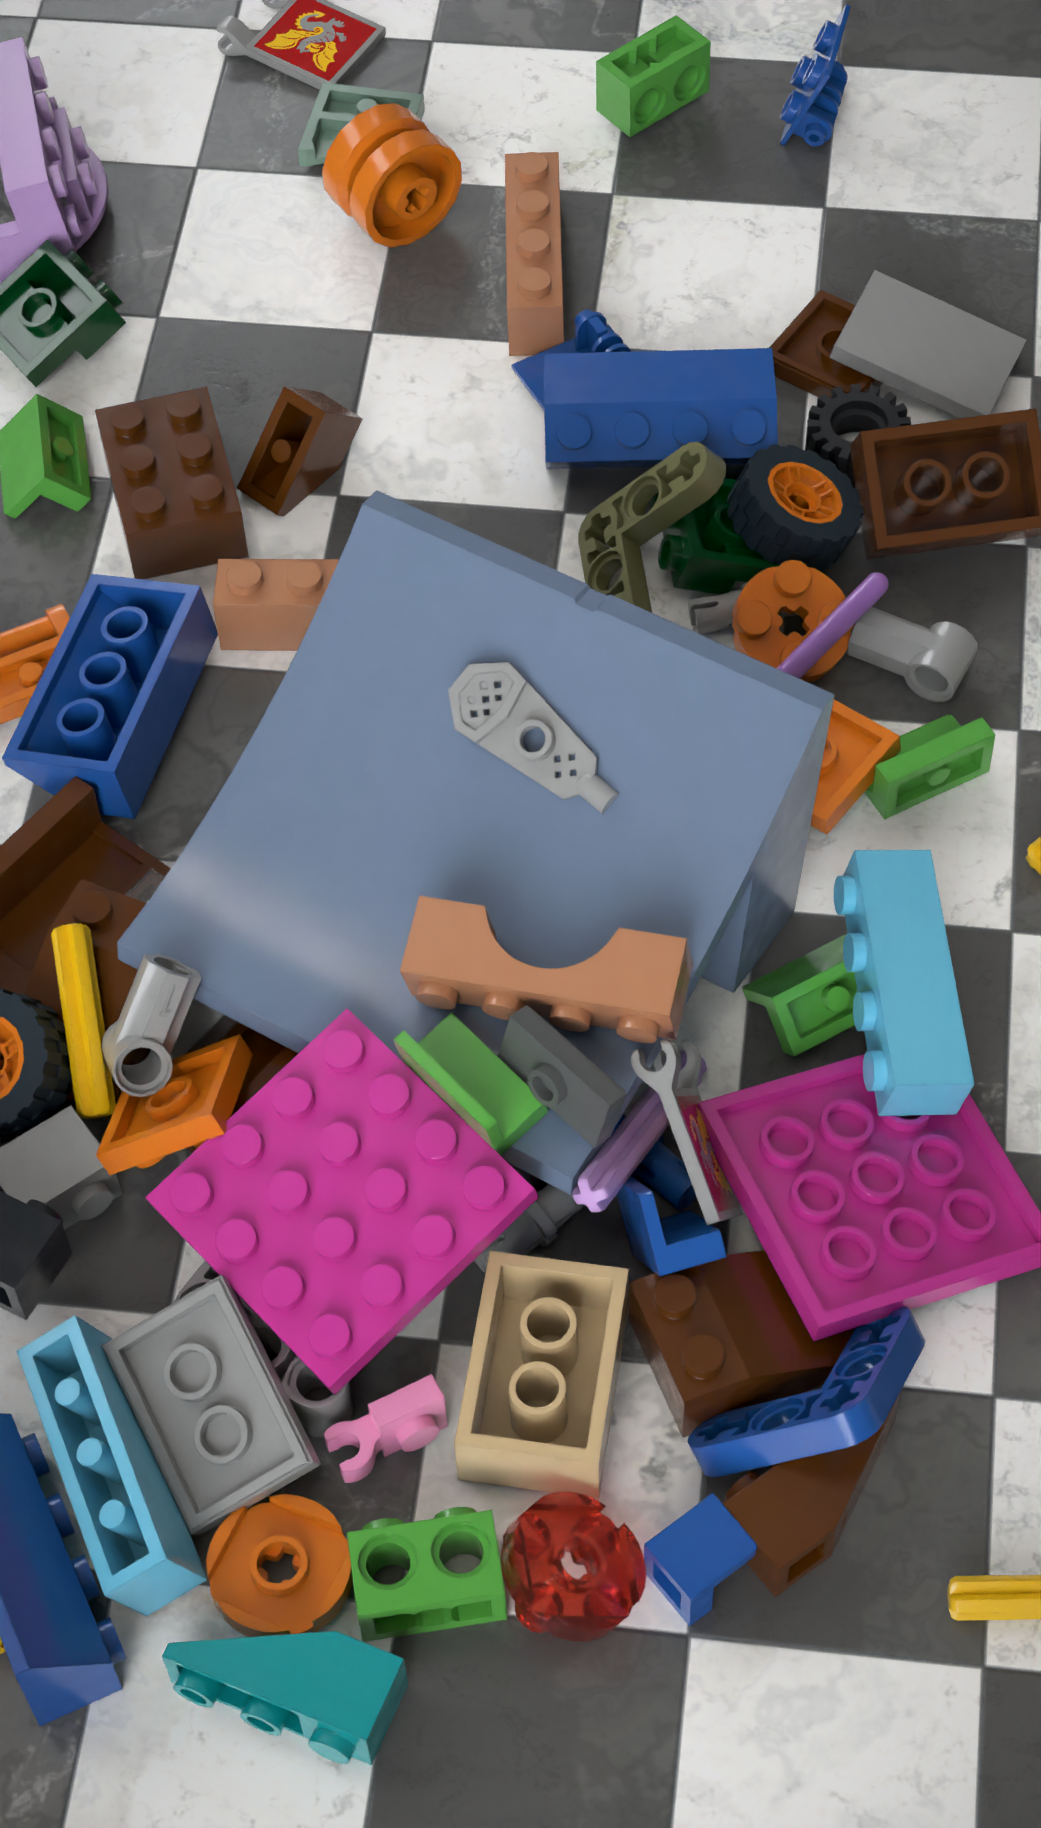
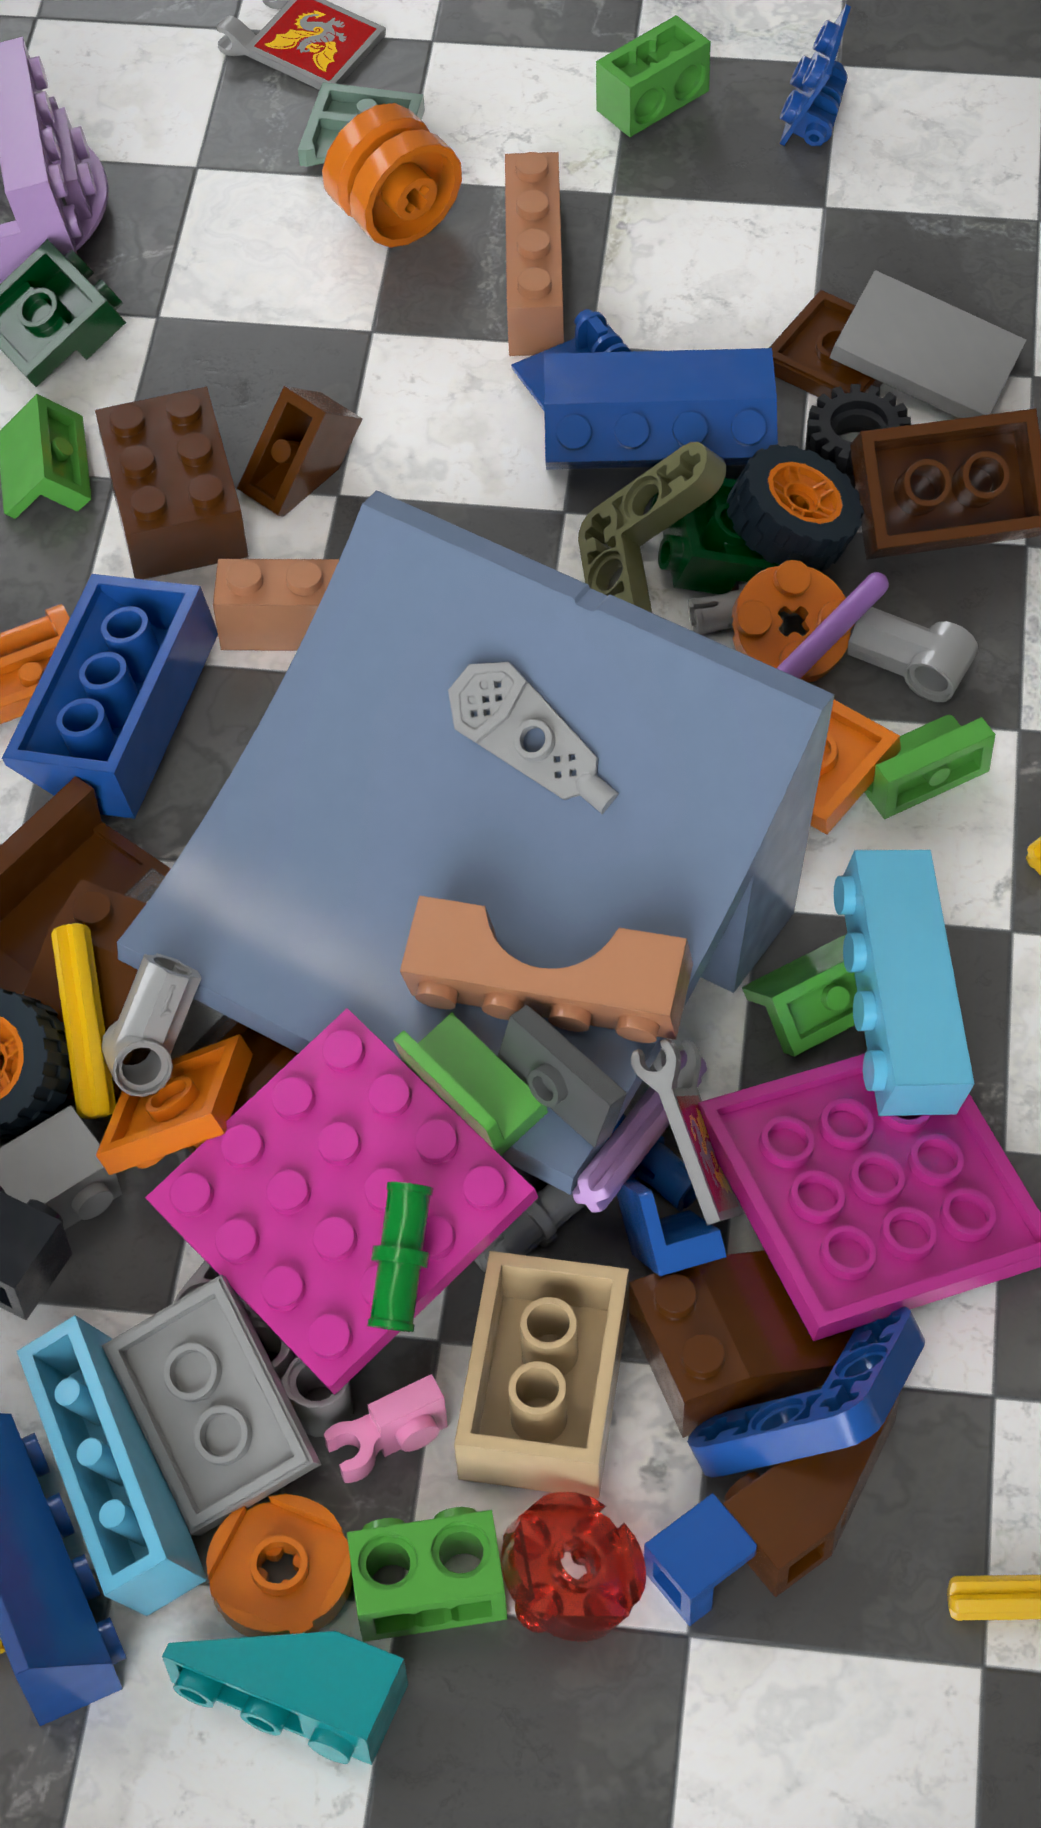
(400, 1256): none -> green pin

